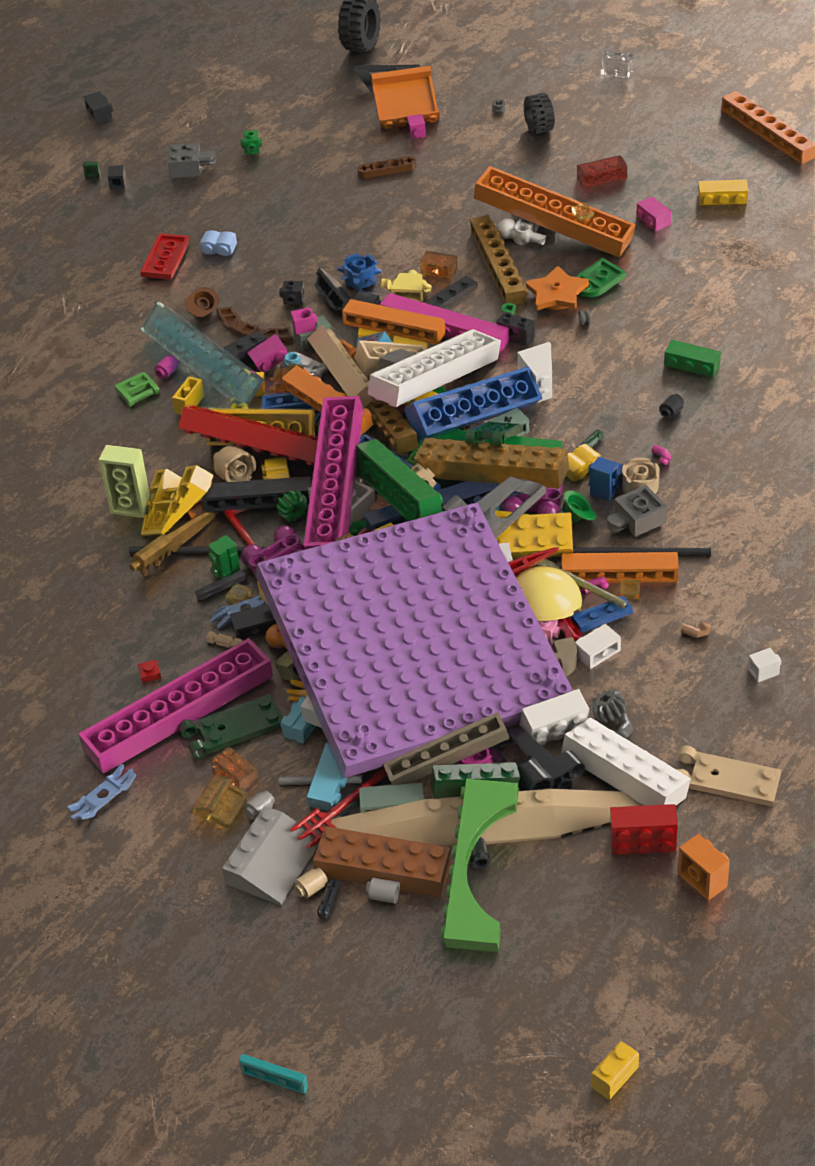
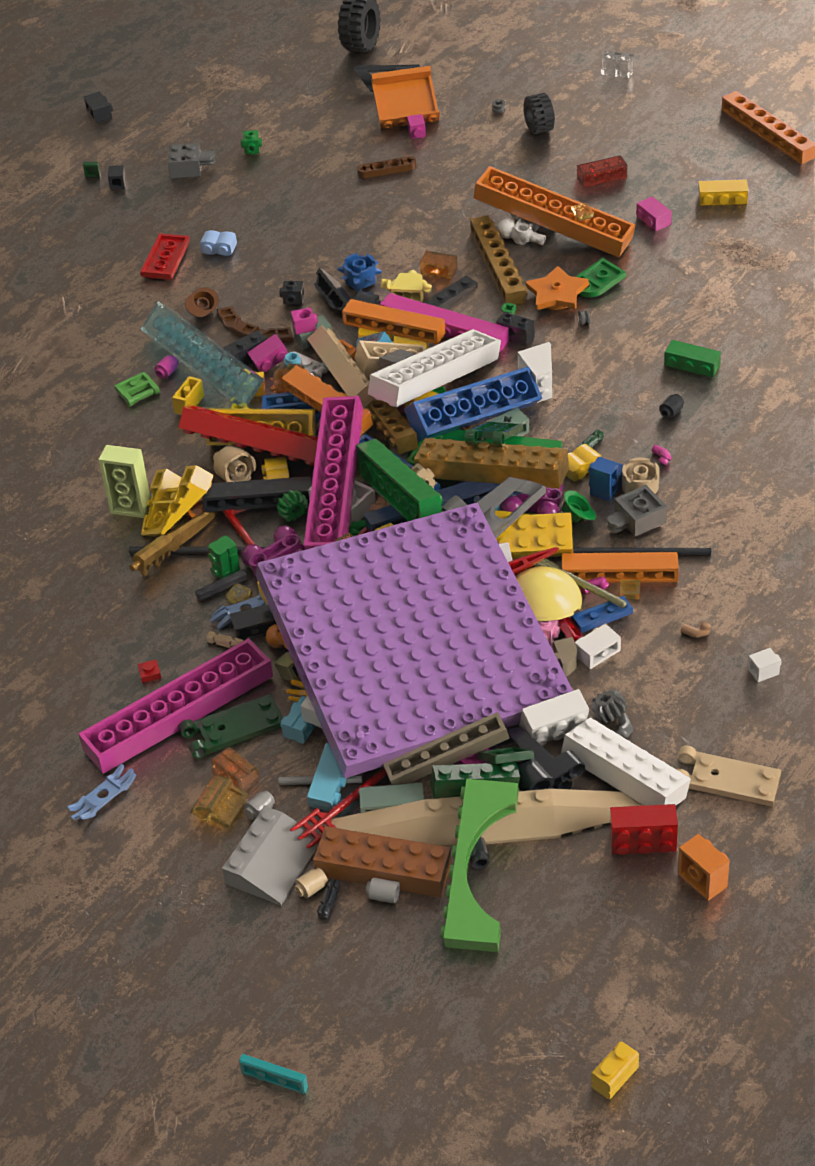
(505, 755): none -> dark green tile

